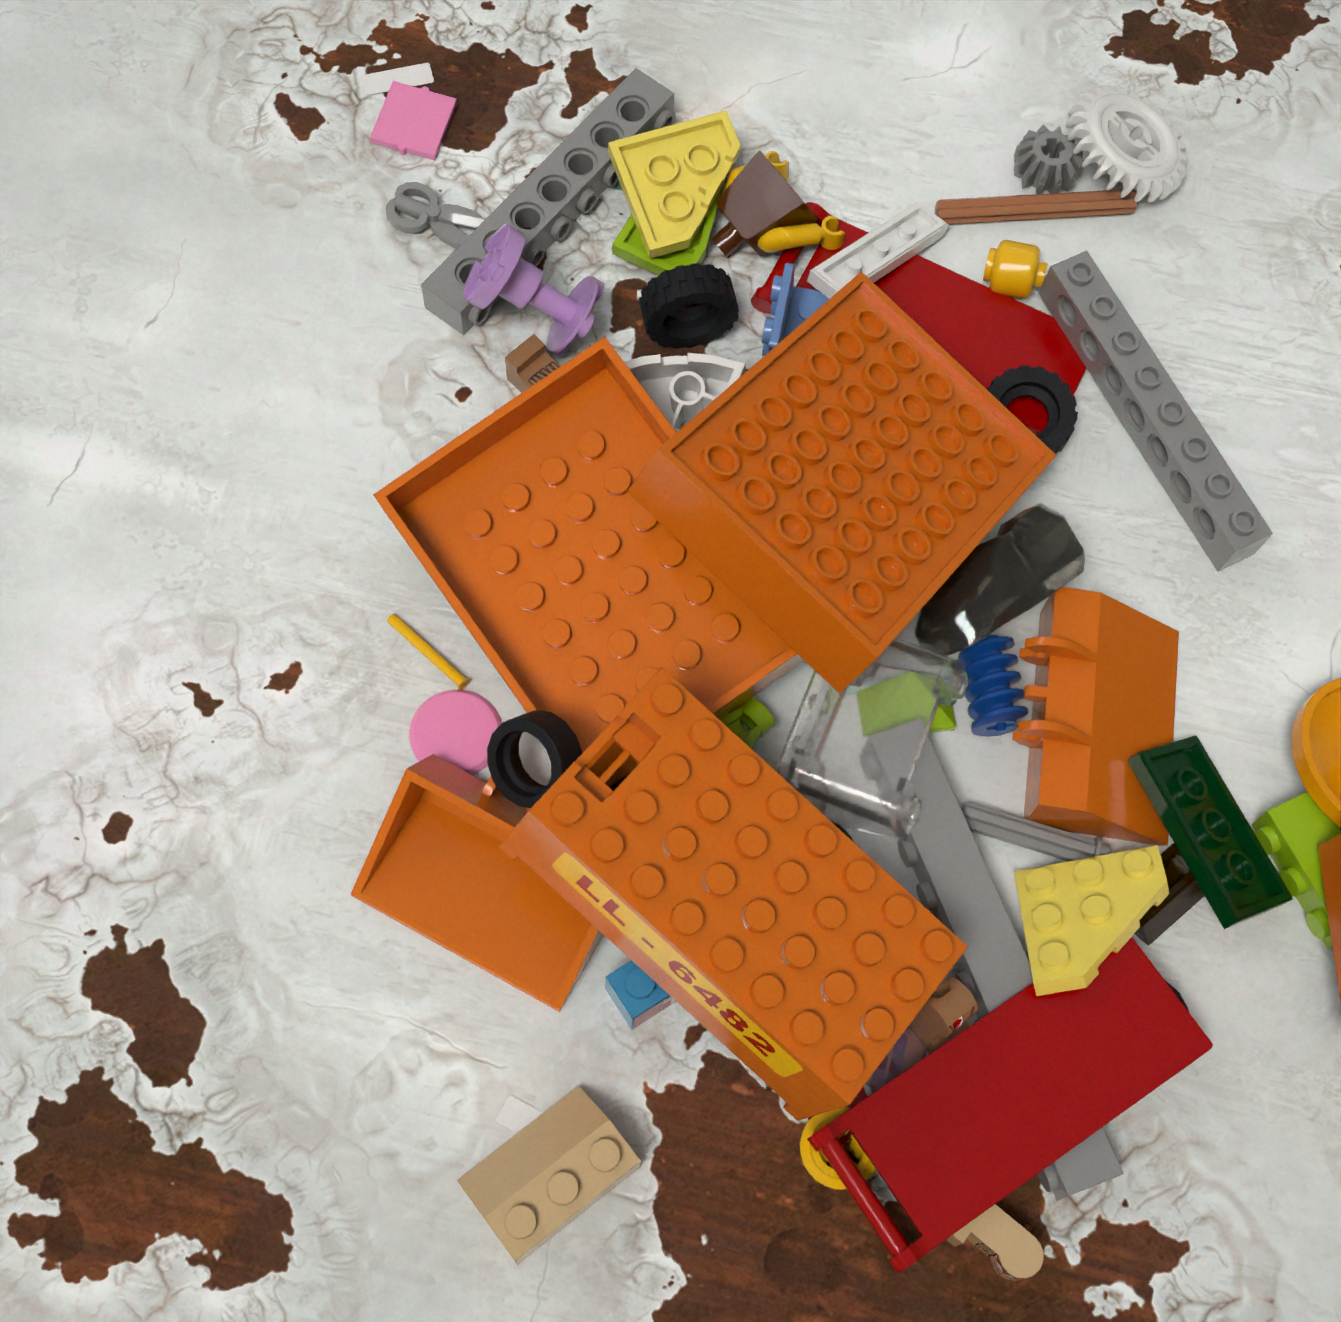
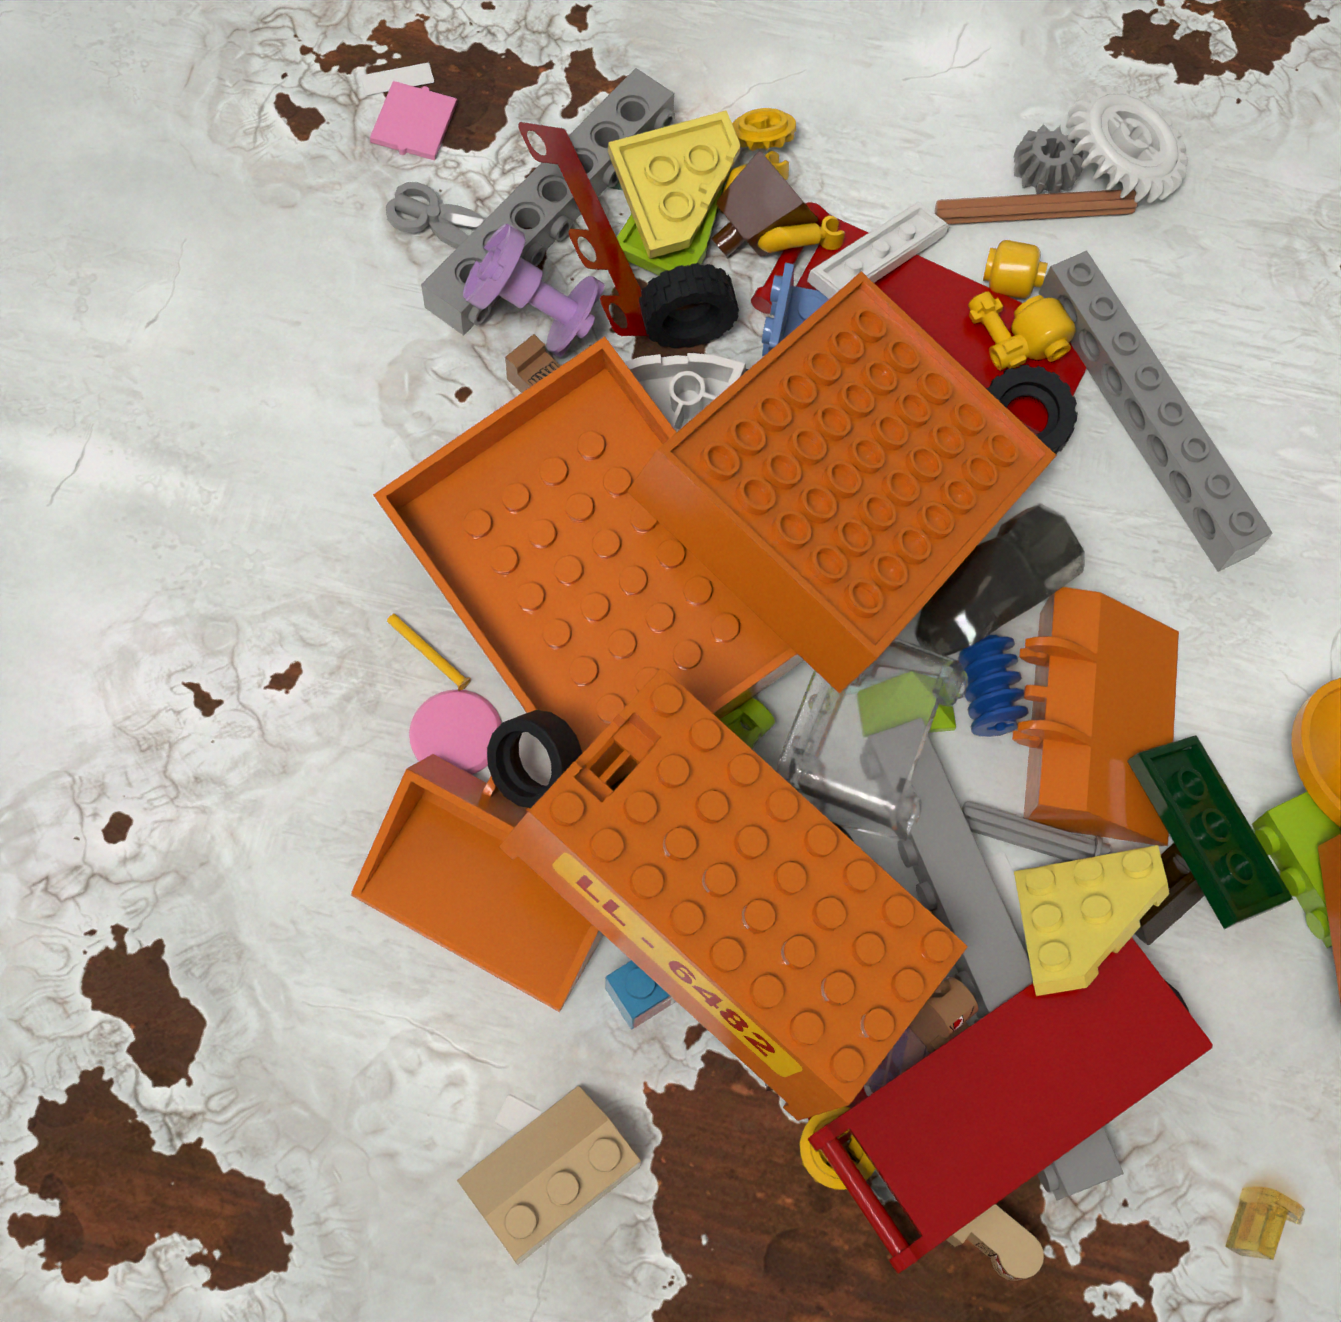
(599, 233): none -> red piece
(764, 128): none -> yellow gear
(1008, 350): none -> yellow bar
(1044, 327): none -> yellow head
(1261, 1221): none -> clear yellow tile

